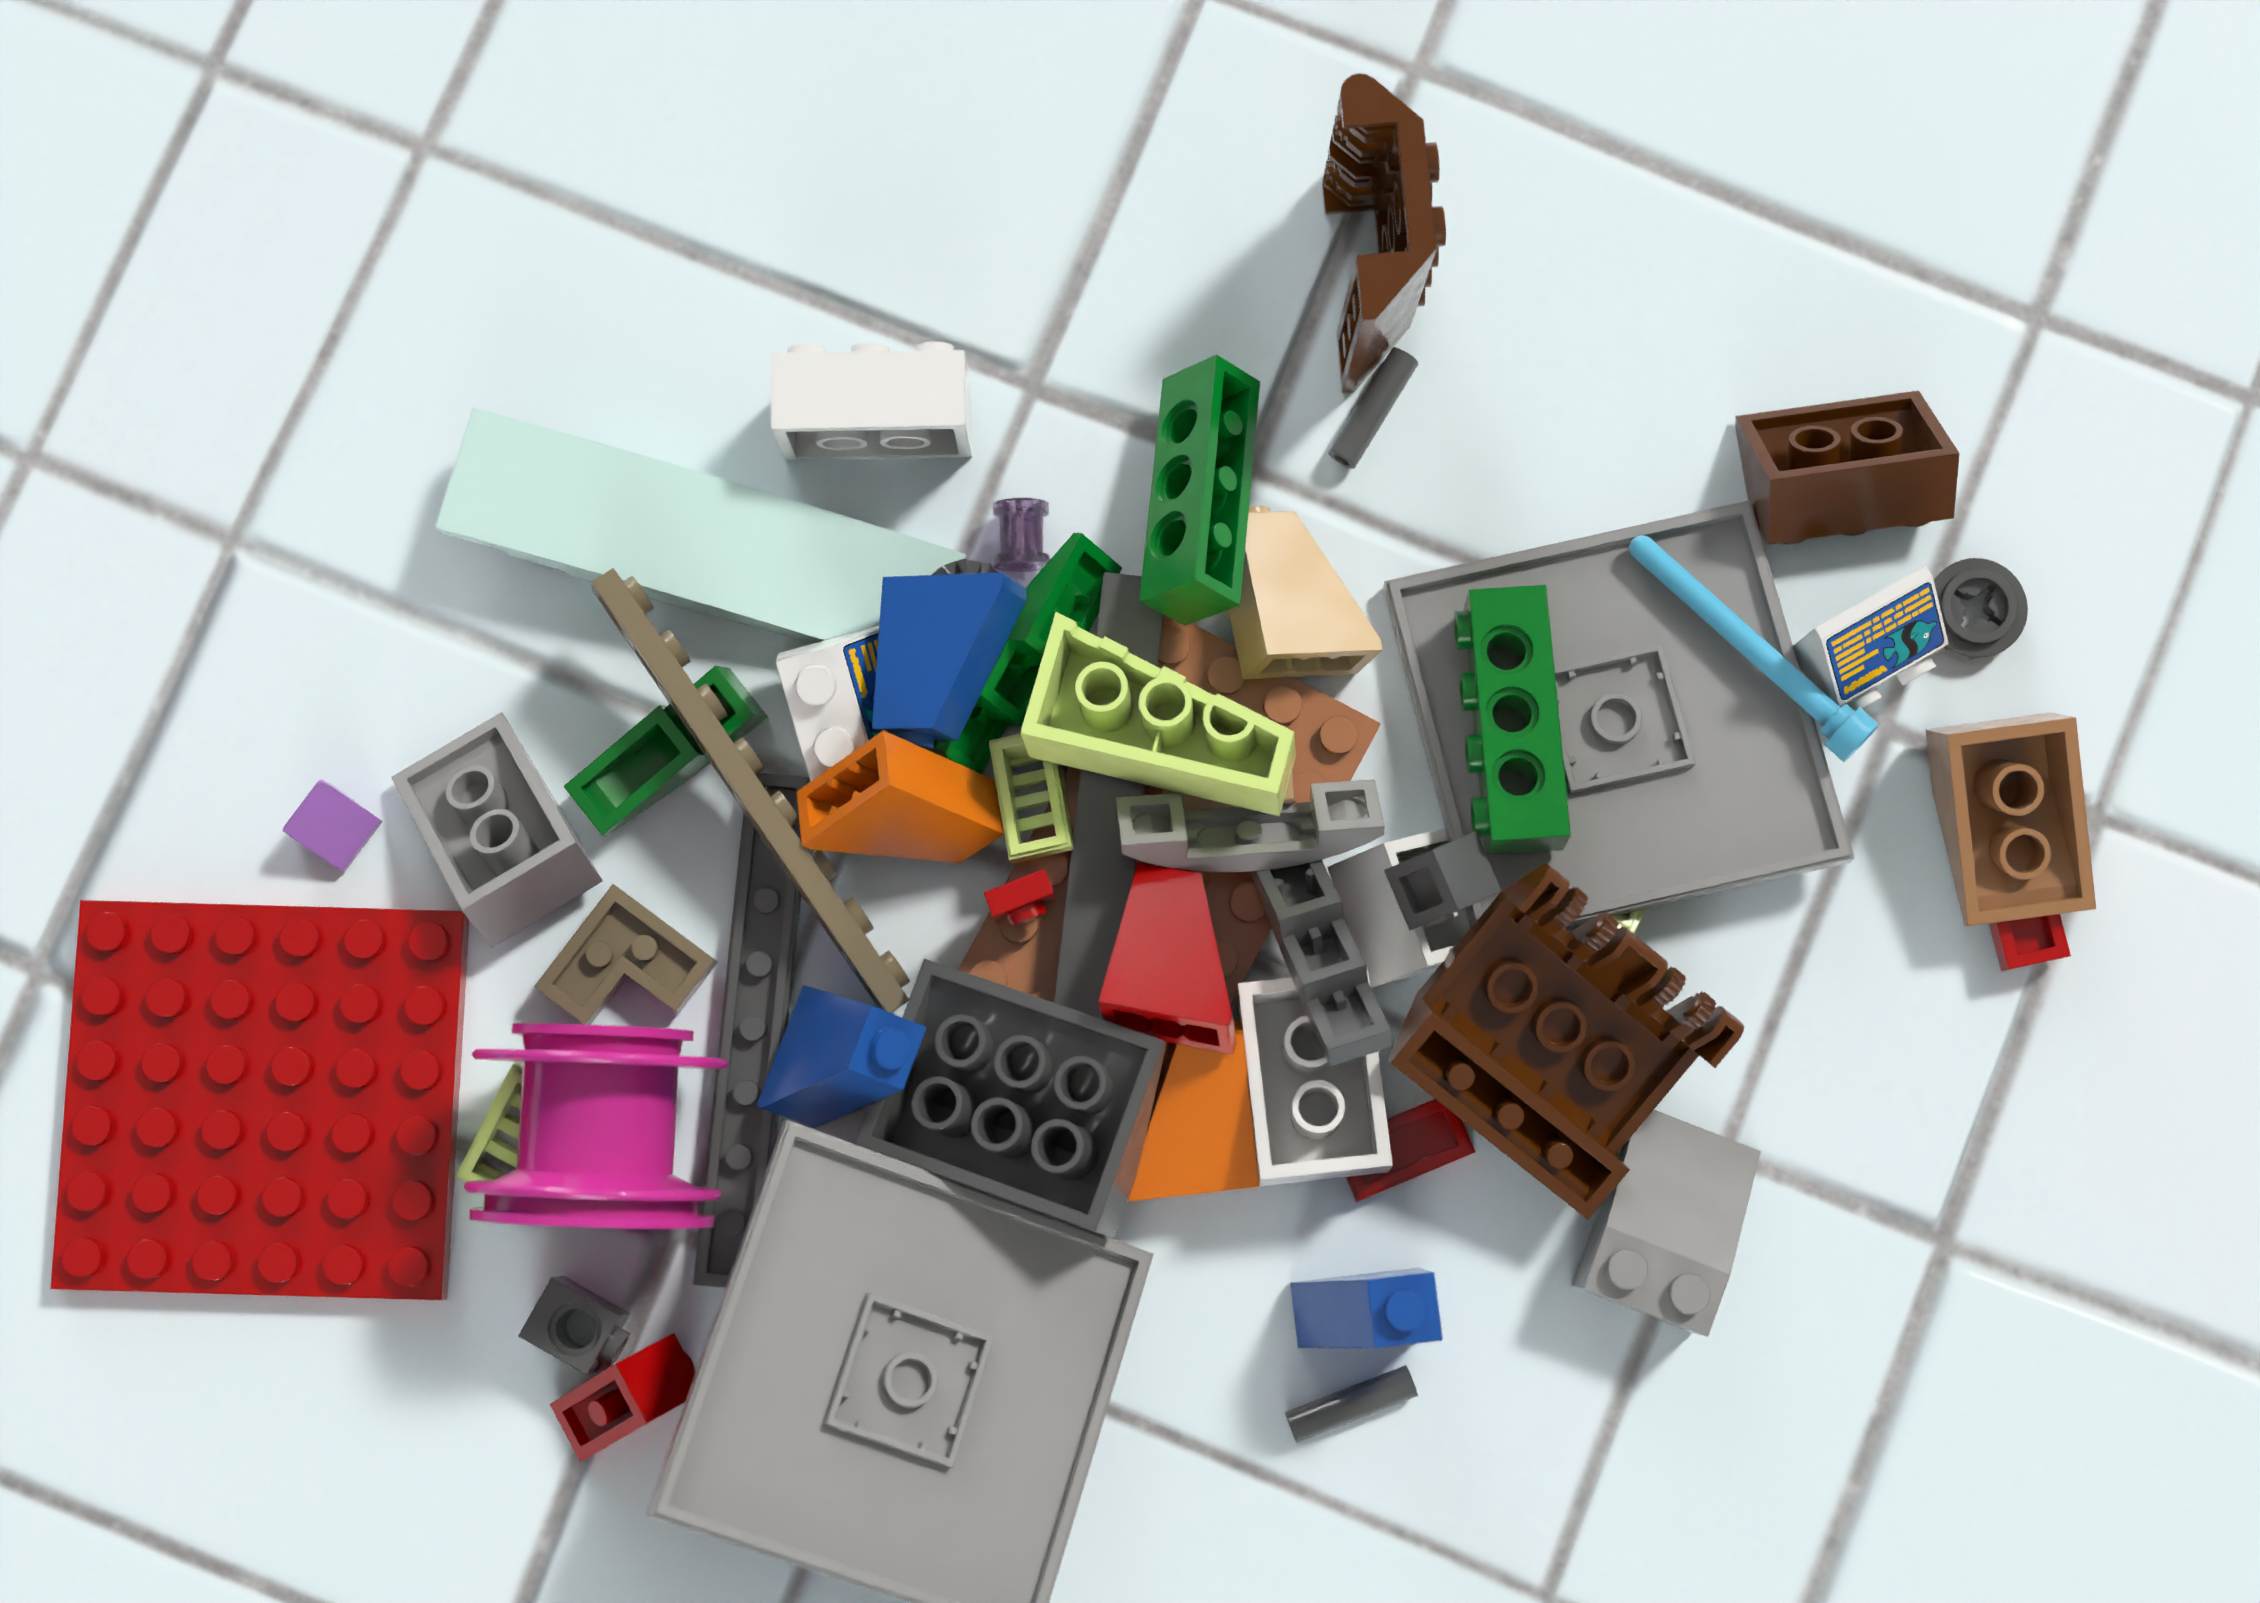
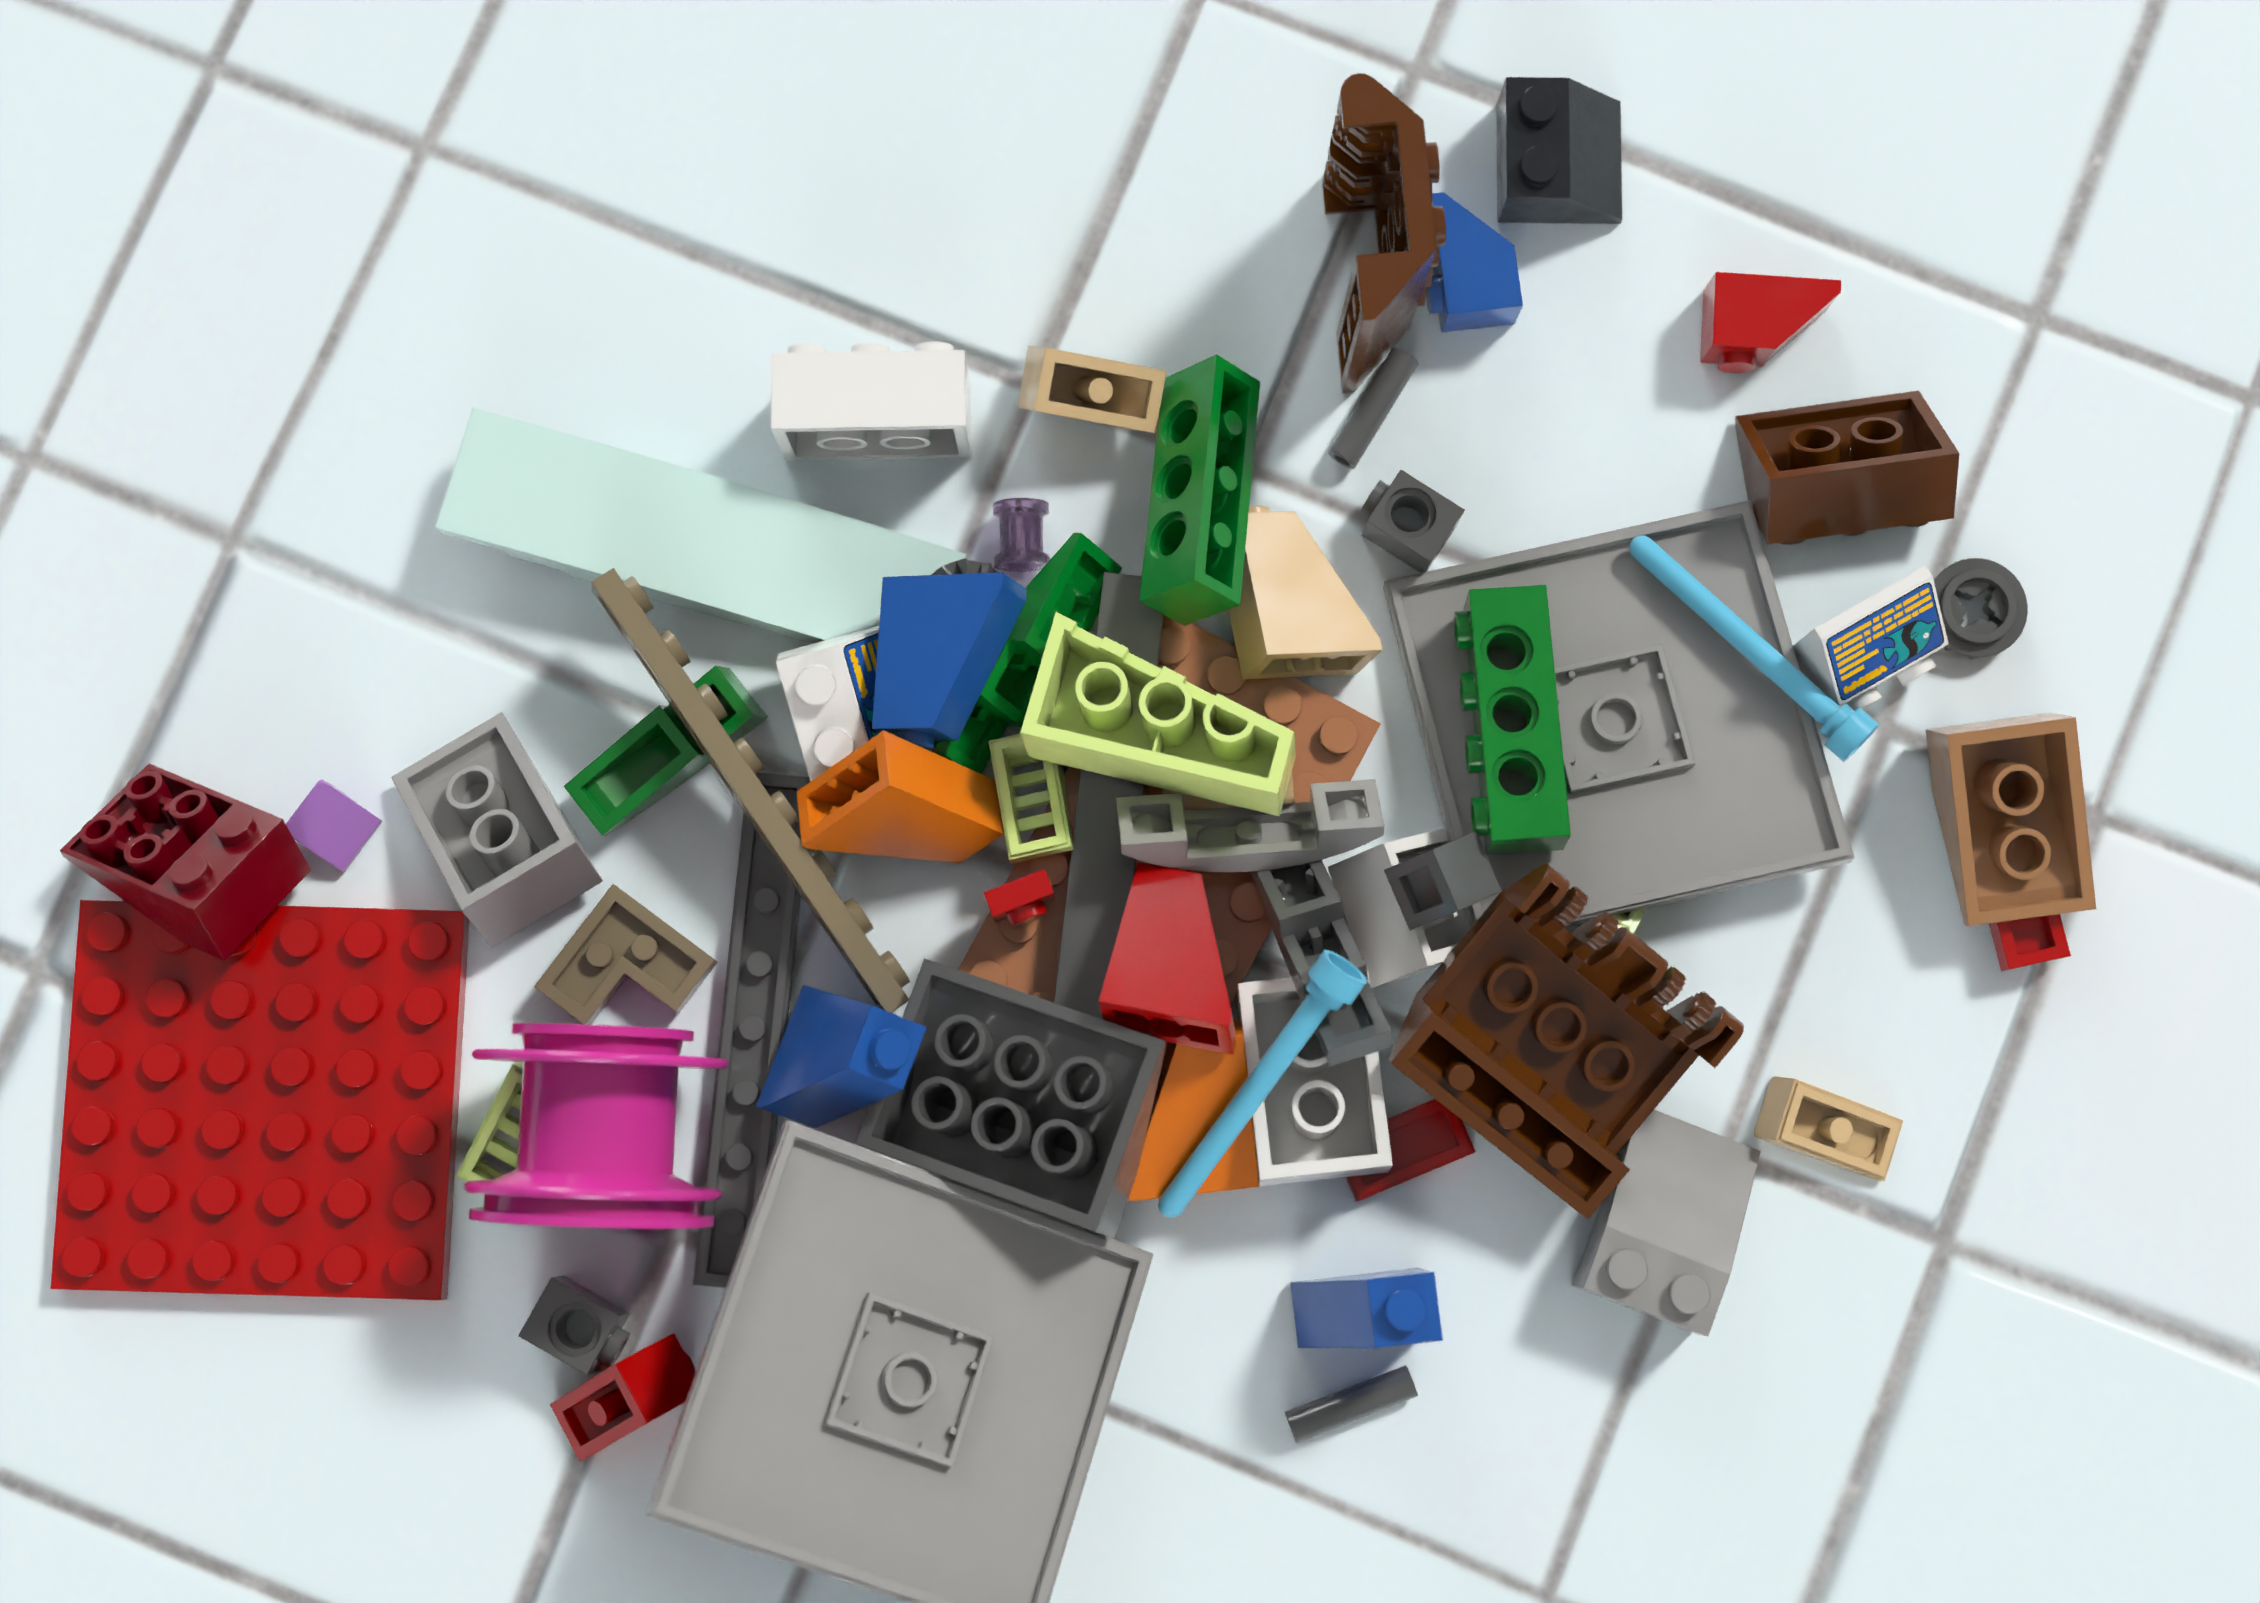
(190, 859): none -> dark red slope
(1091, 389): none -> tan slope
(1331, 985): none -> medium azure piece
(1413, 548): none -> dark grey brick
(1475, 274): none -> blue slope
(1557, 153): none -> black slope
(1757, 316): none -> red slope
(1827, 1127): none -> tan slope

